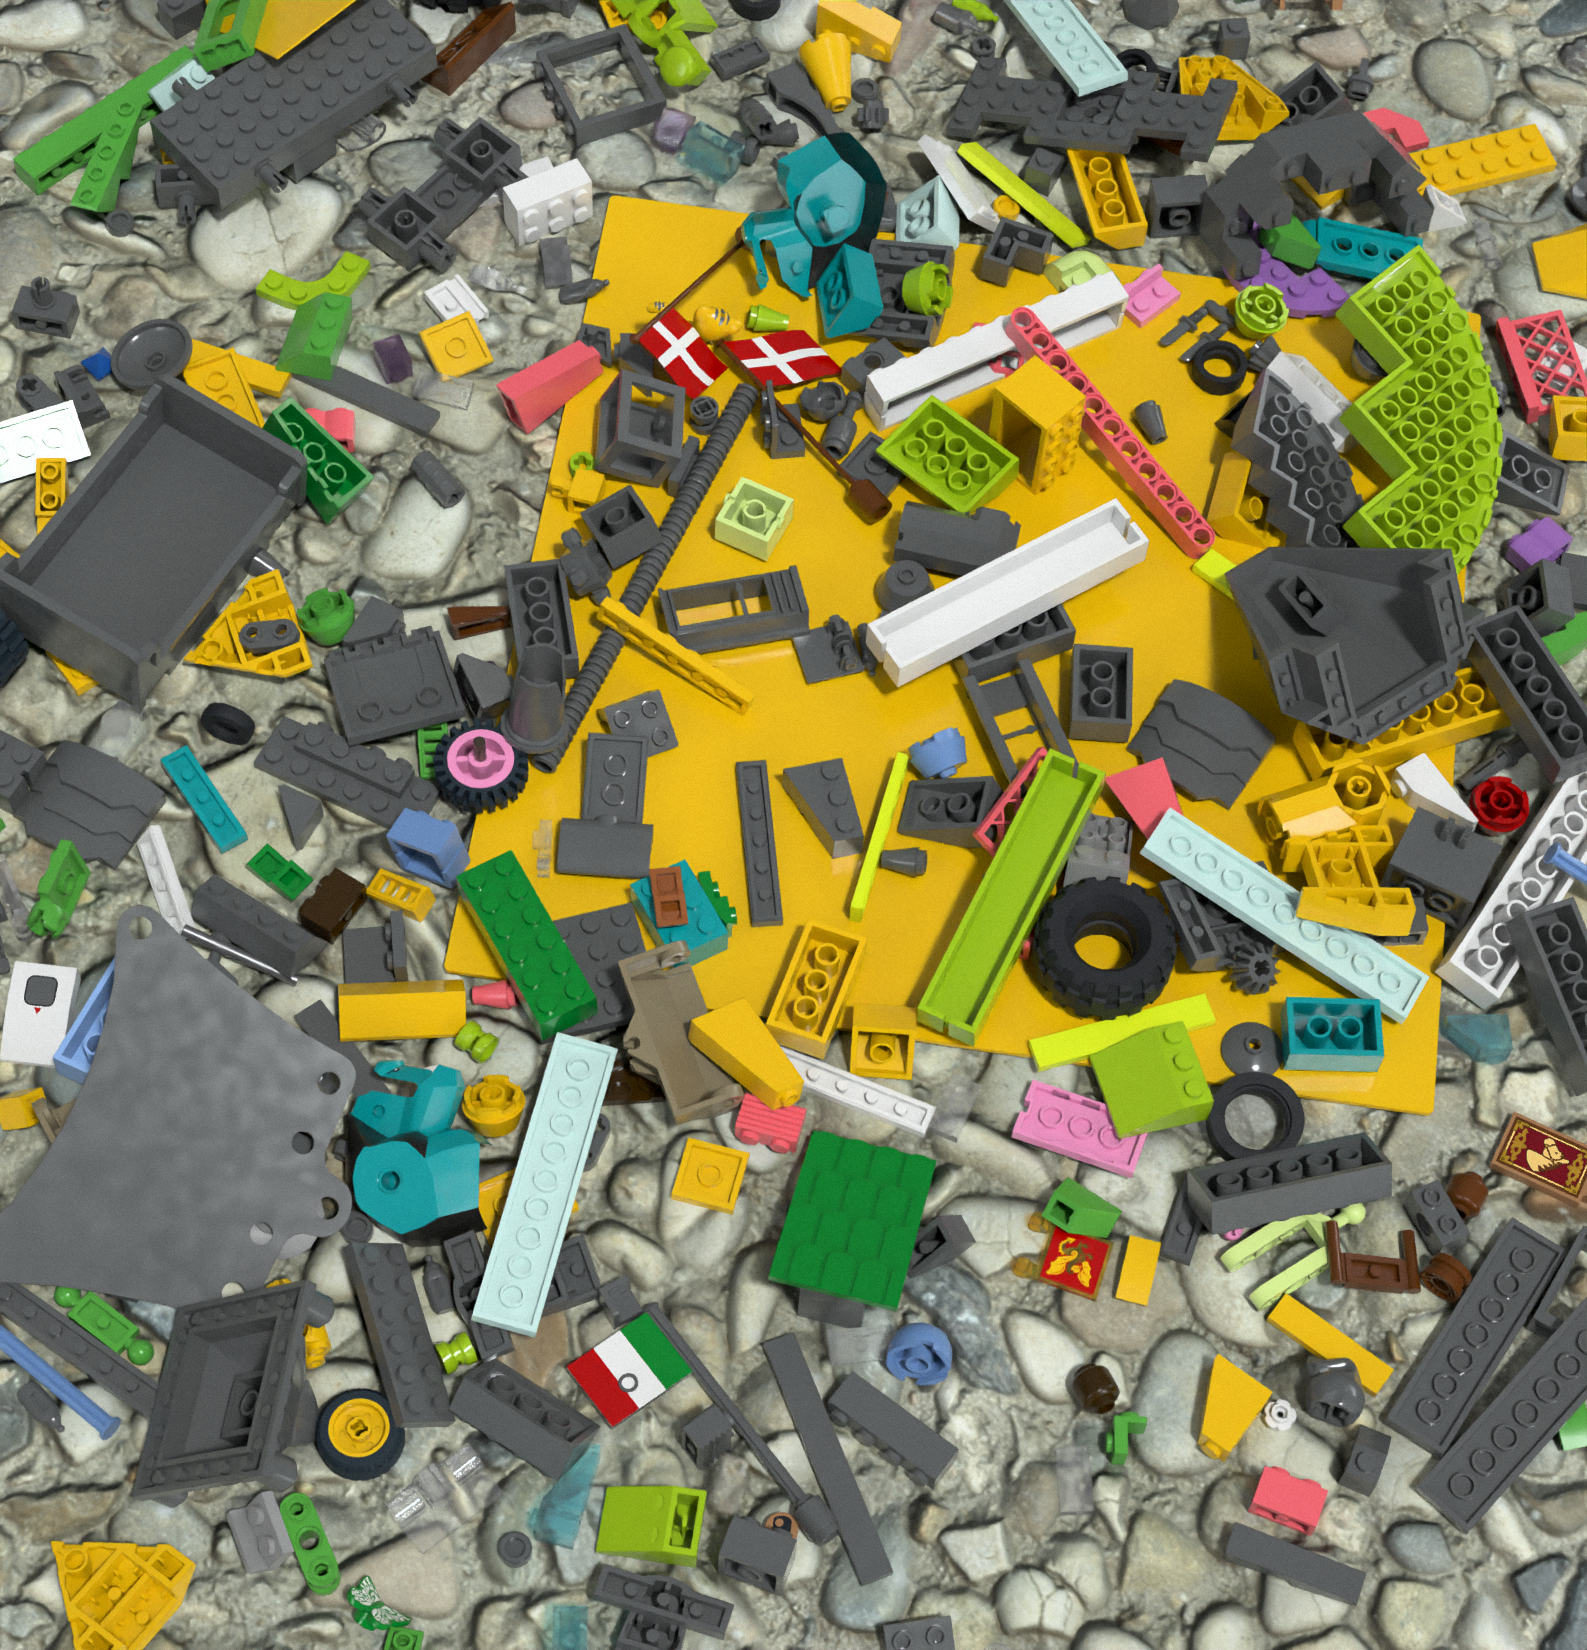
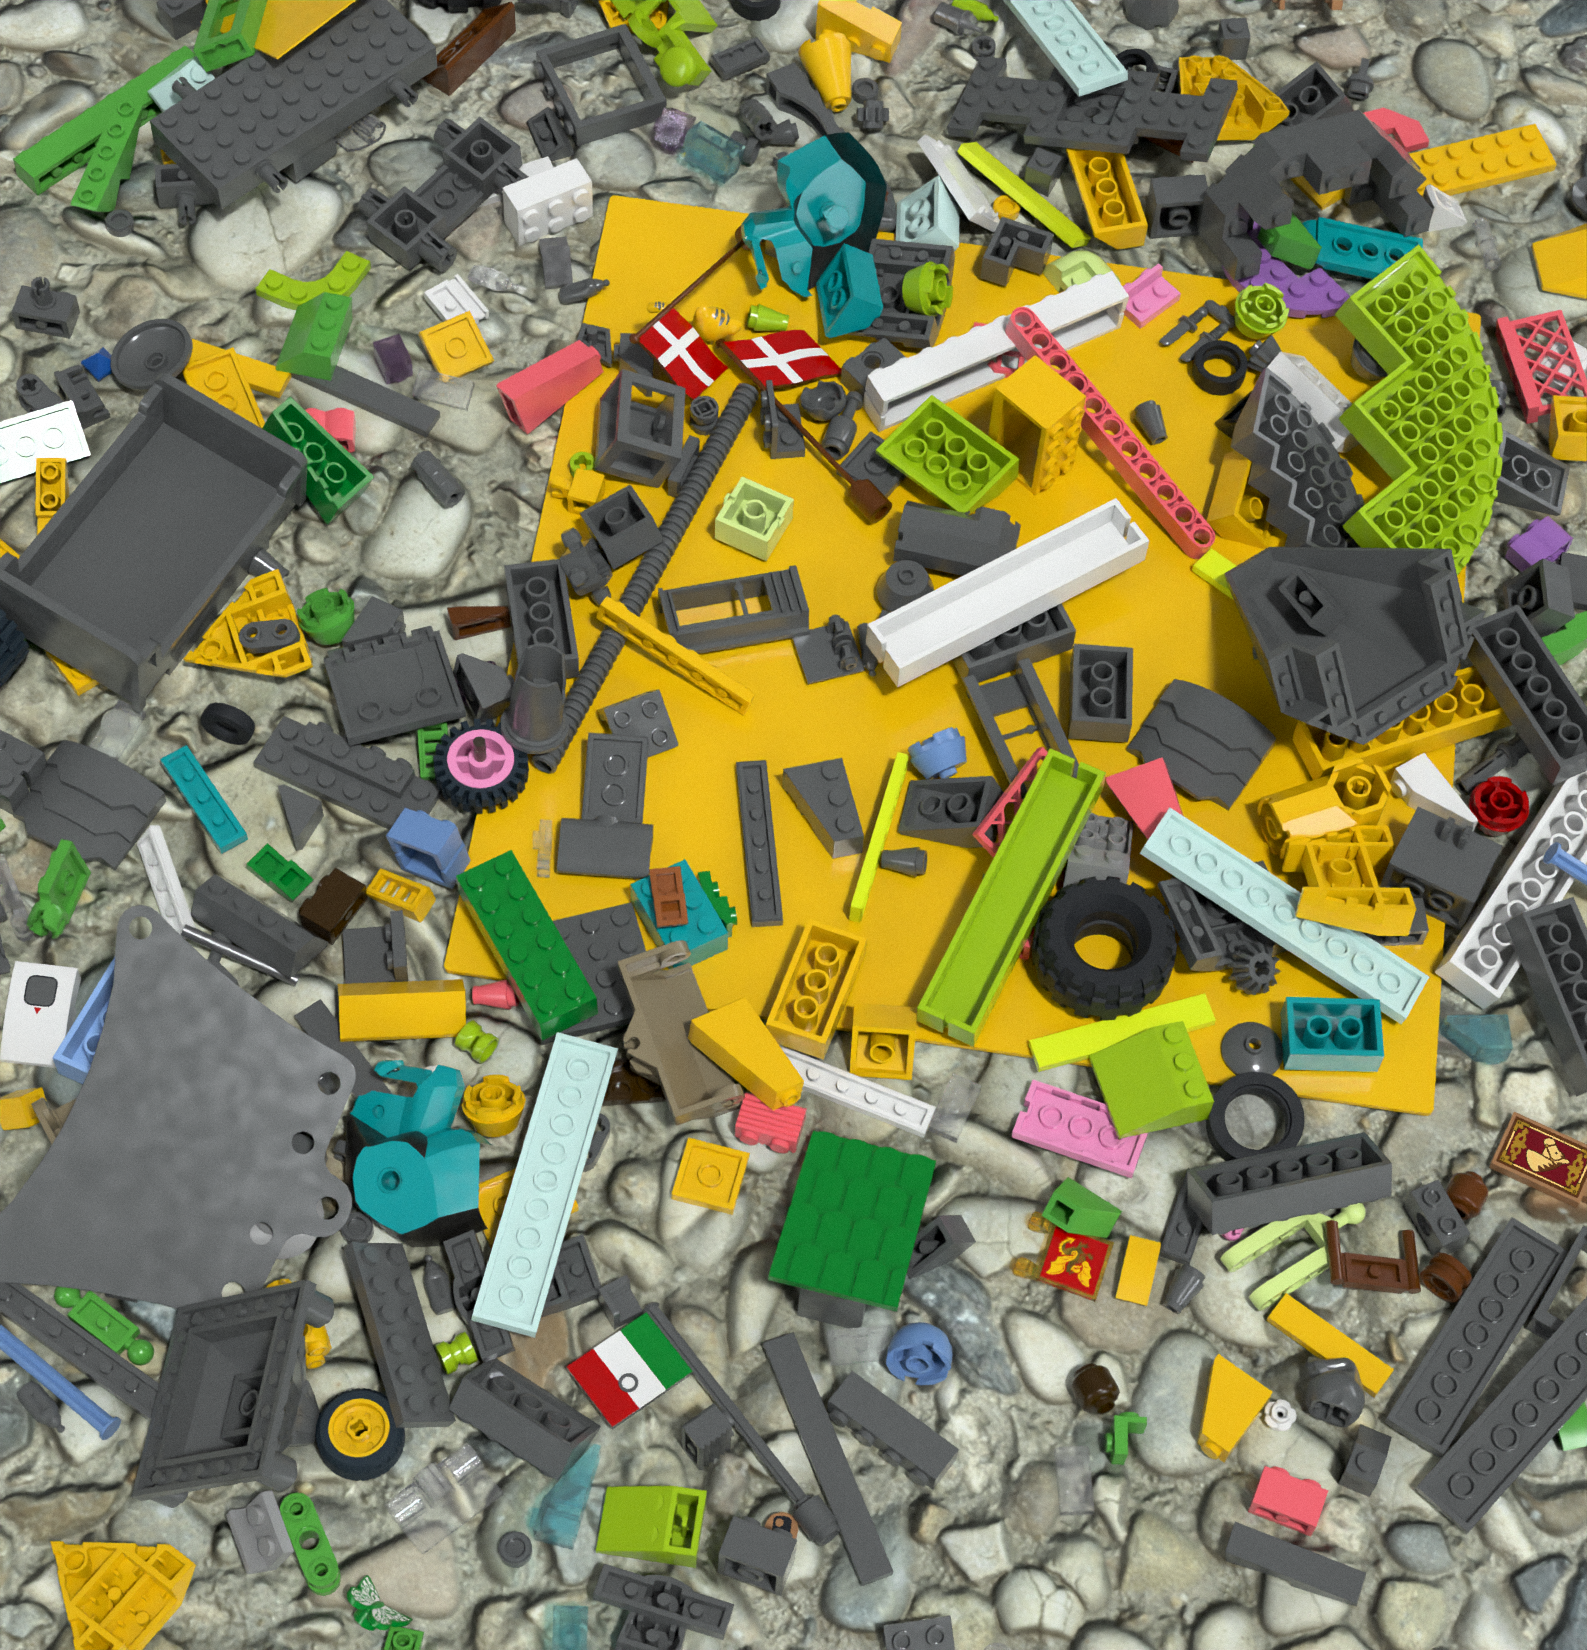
(550, 135): none -> dark grey slope
(1183, 1288): none -> dark grey cone

